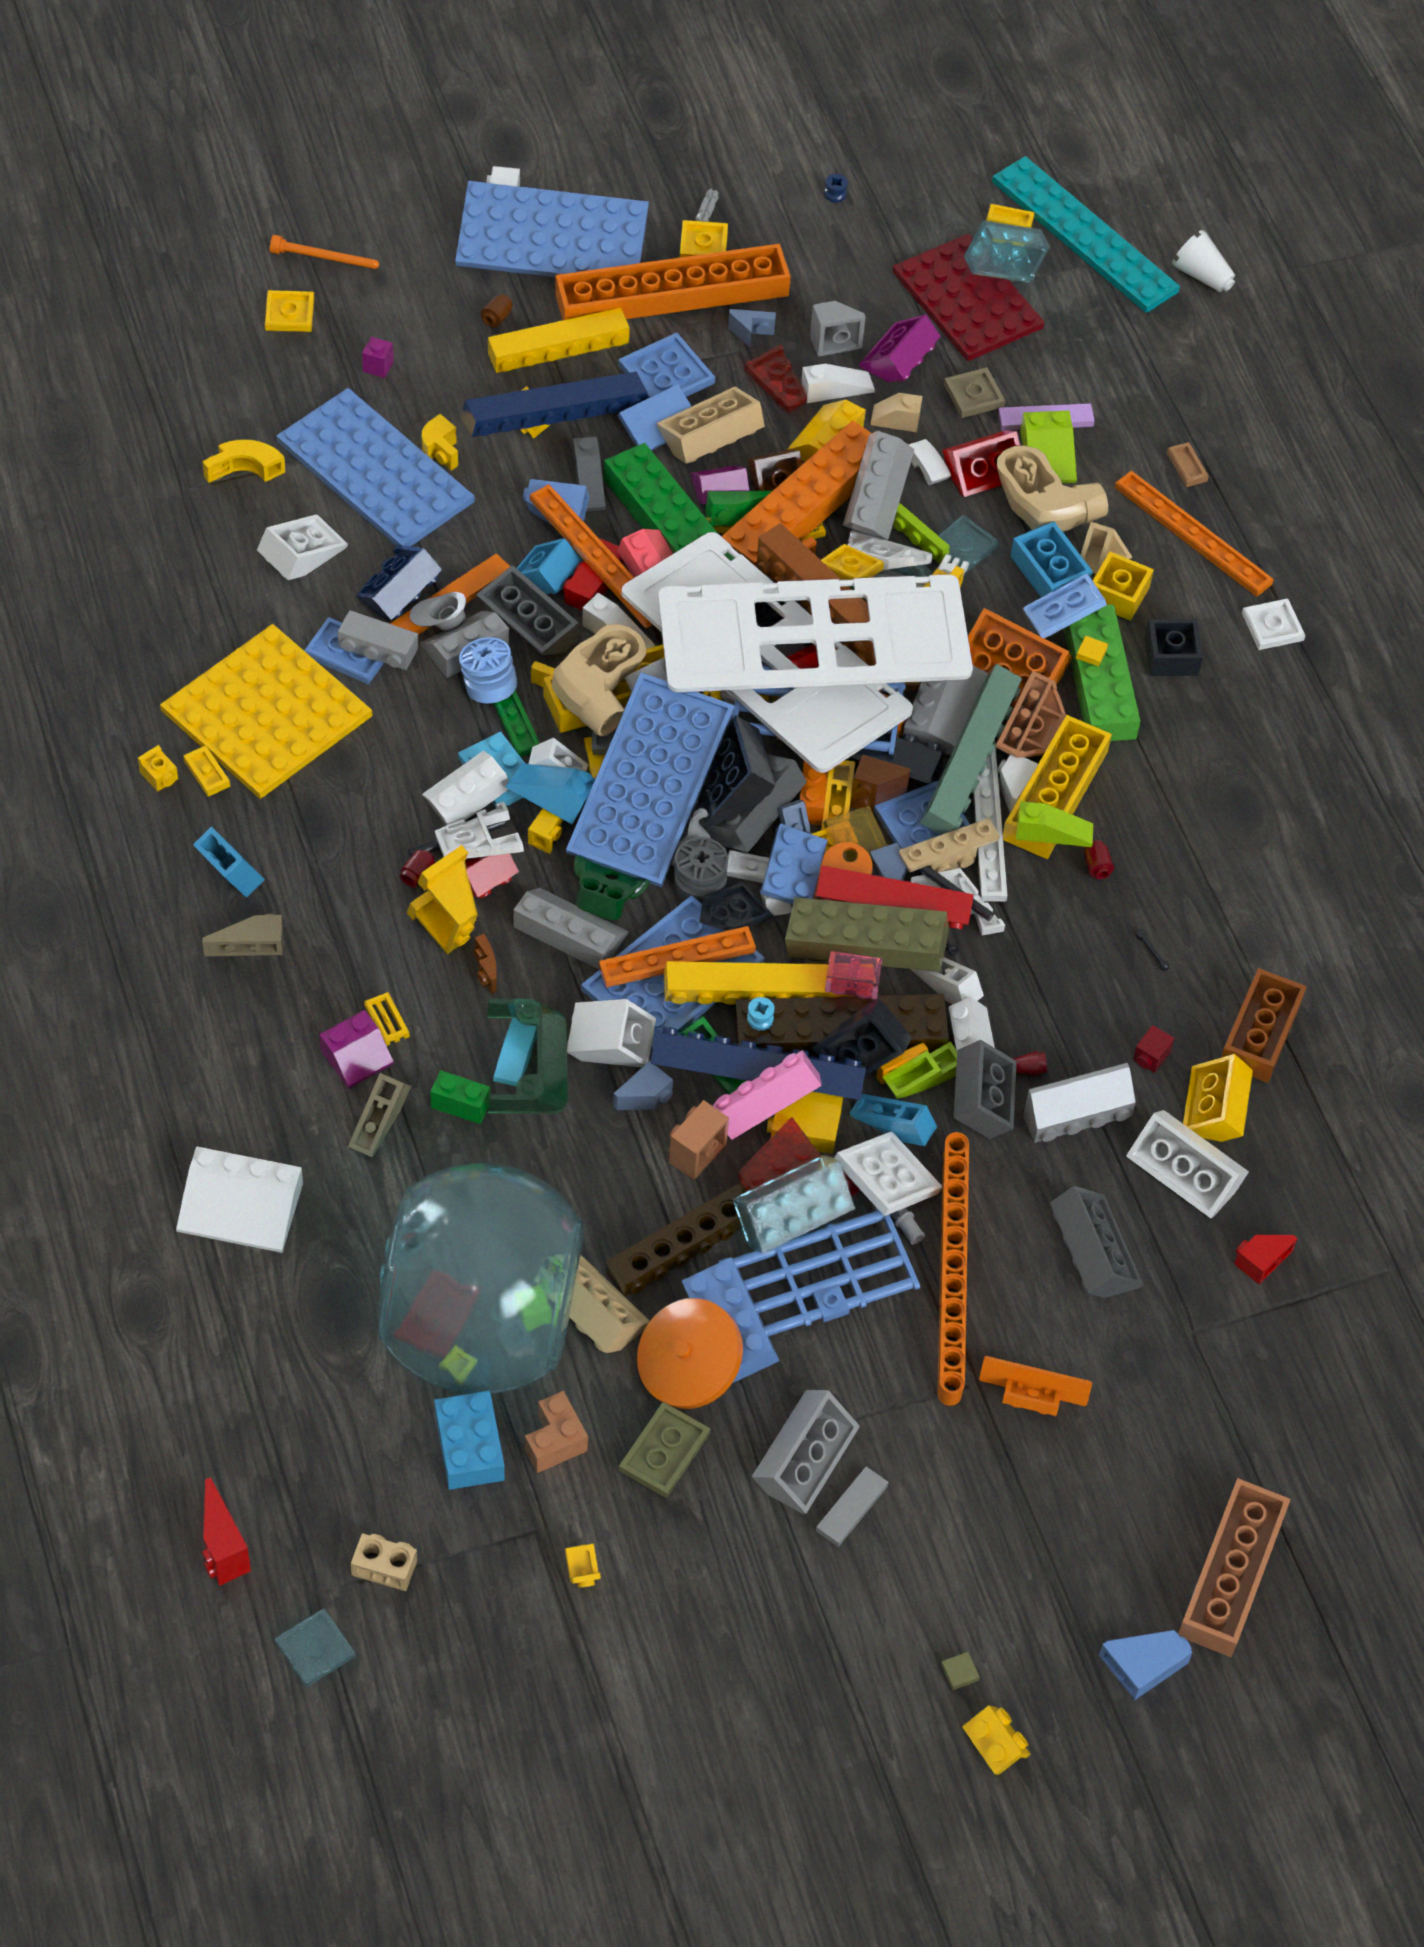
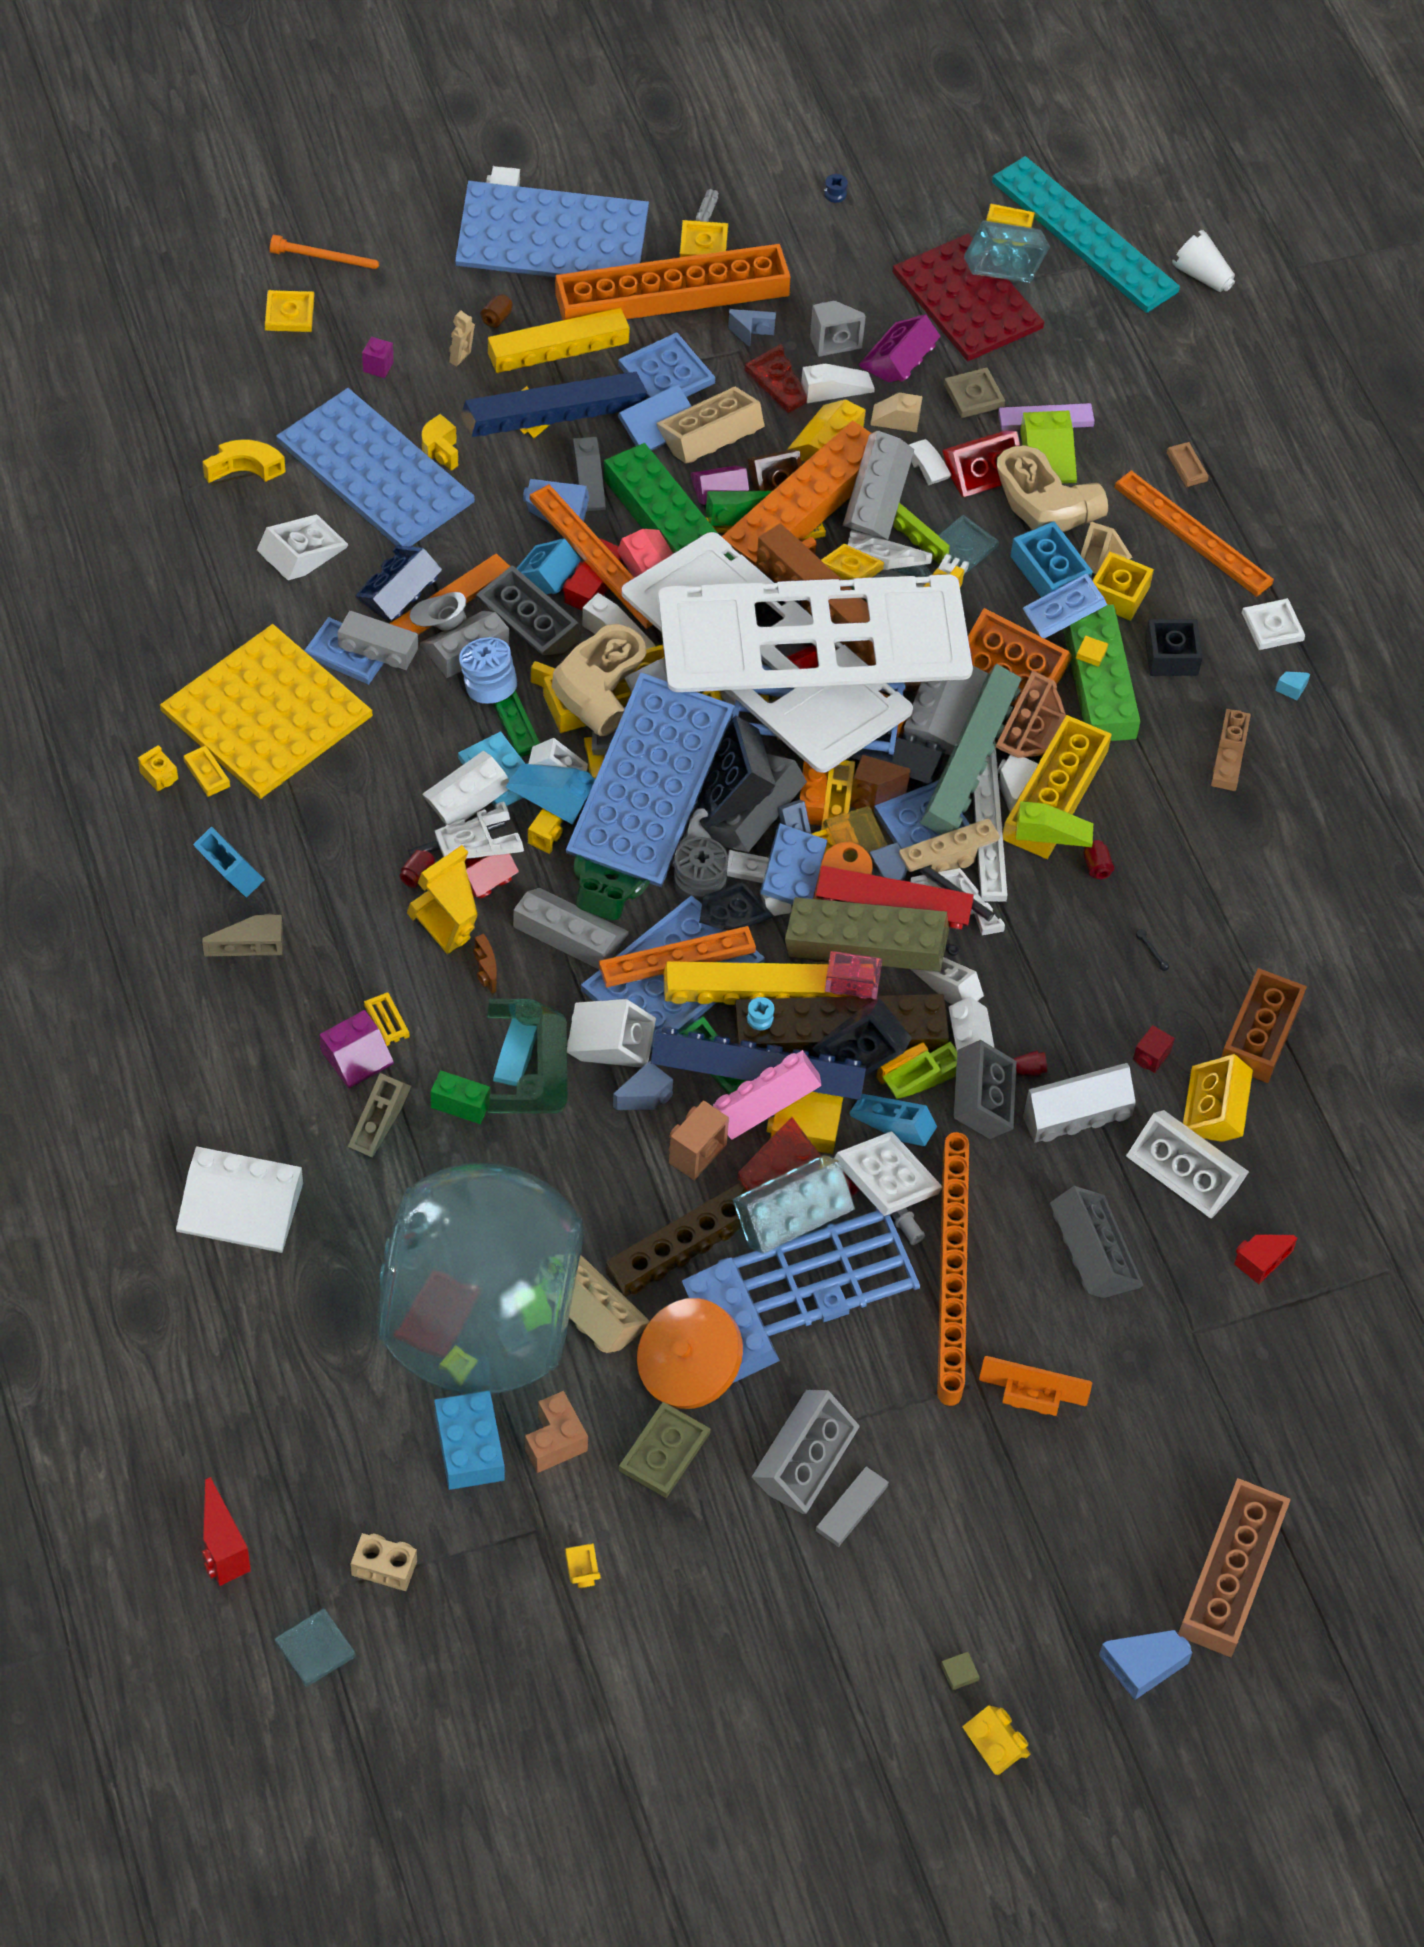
(462, 338): none -> tan hinge
(1230, 750): none -> medium nougat slope
(1292, 684): none -> medium azure slope

